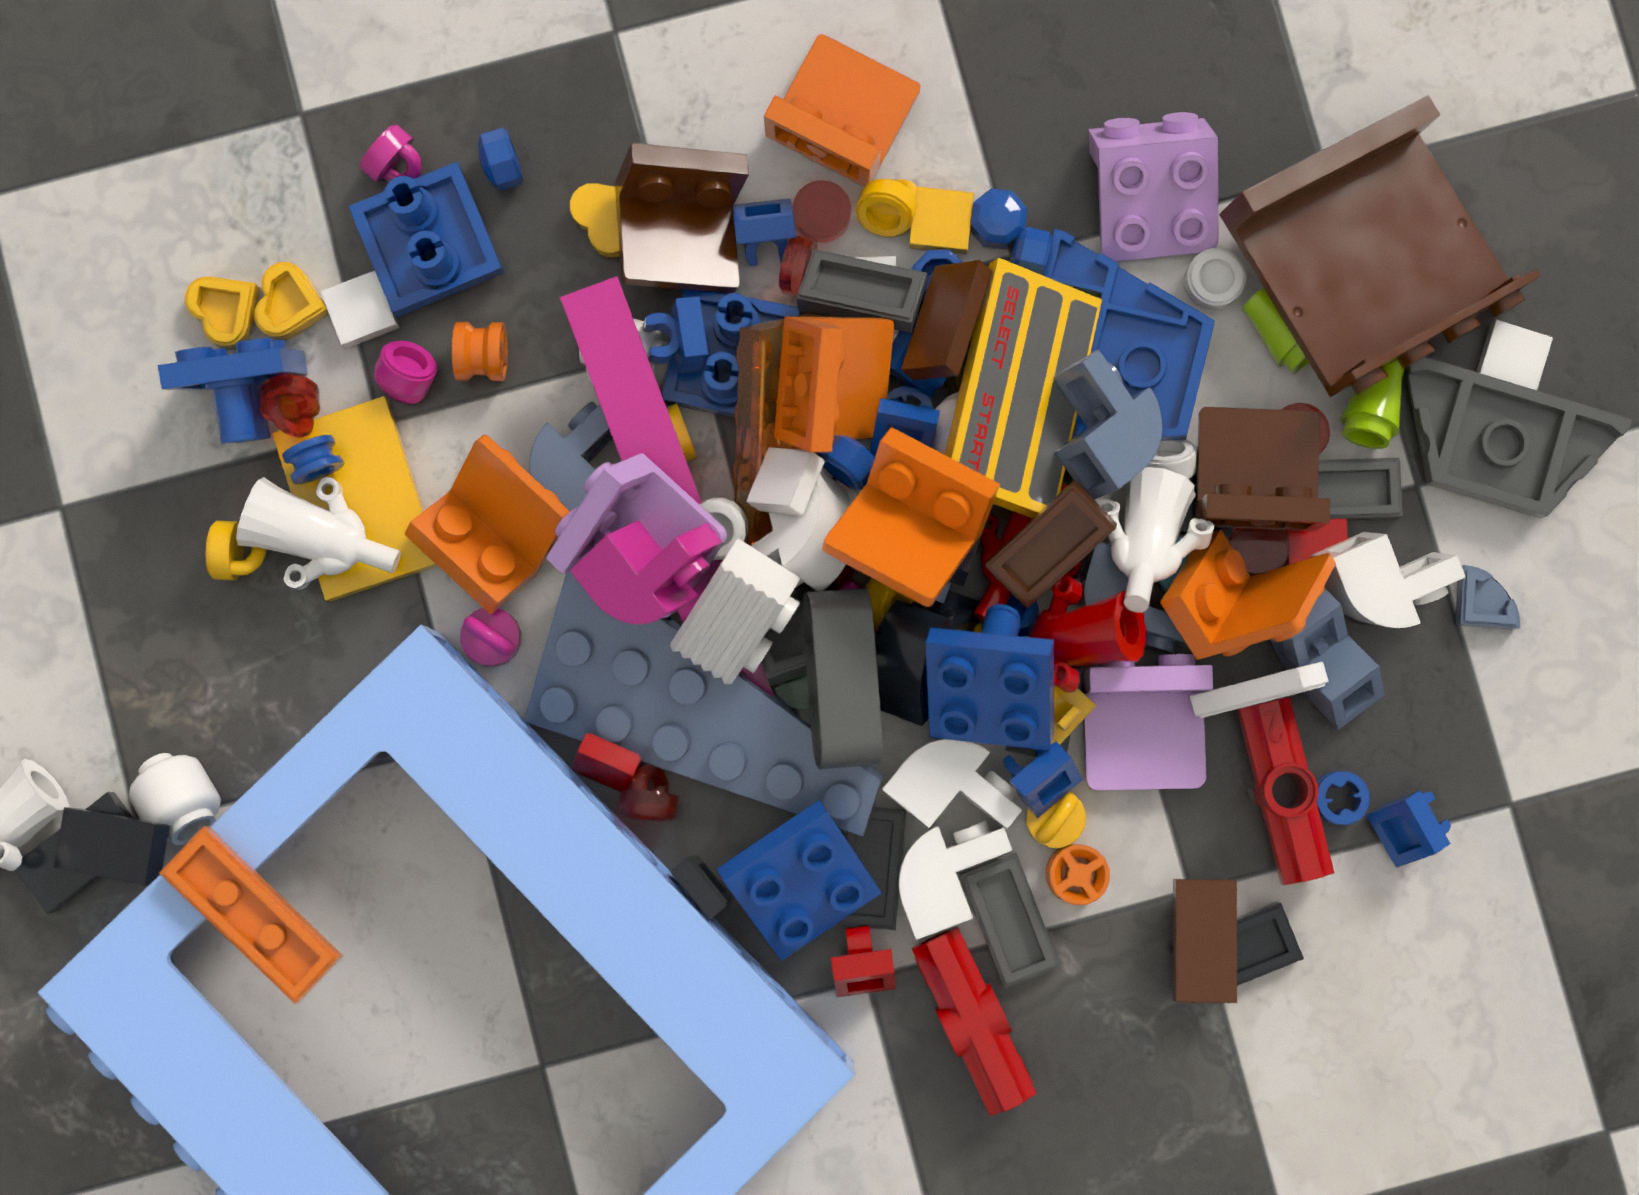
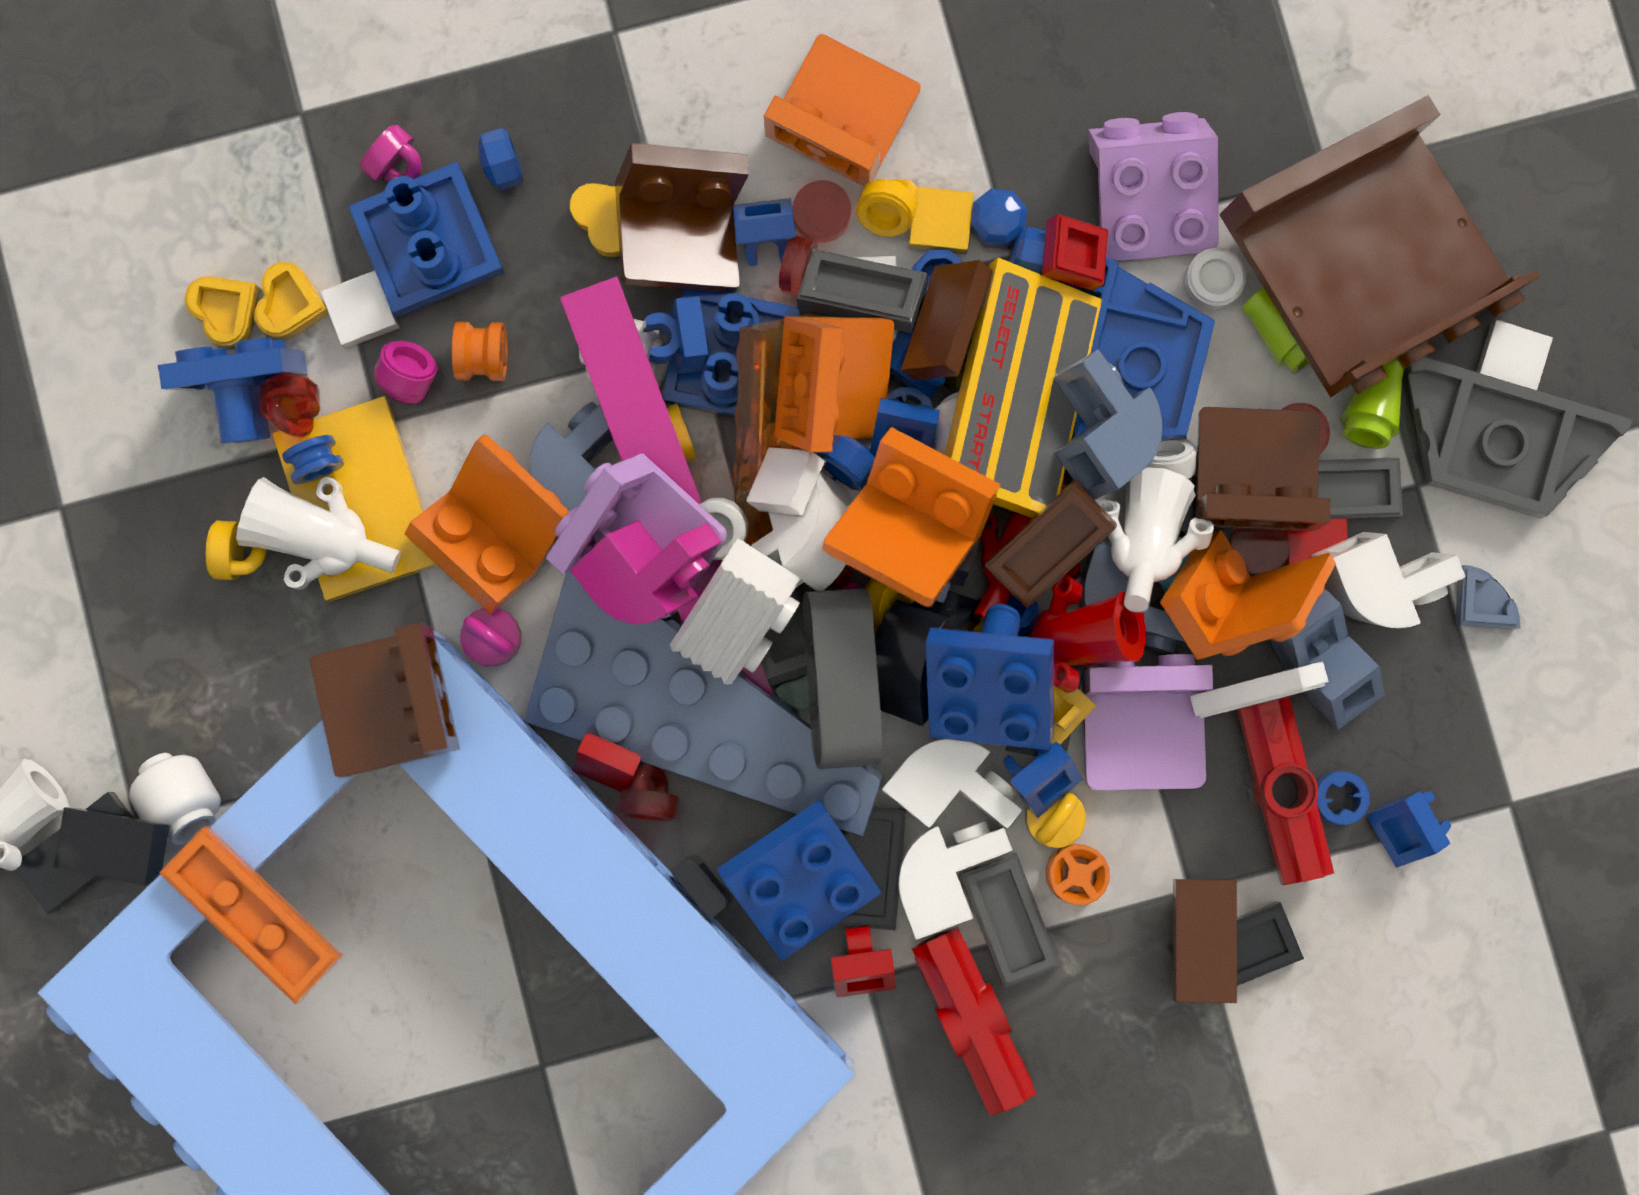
(384, 702): none -> reddish brown bracket
(1075, 252): none -> red tile

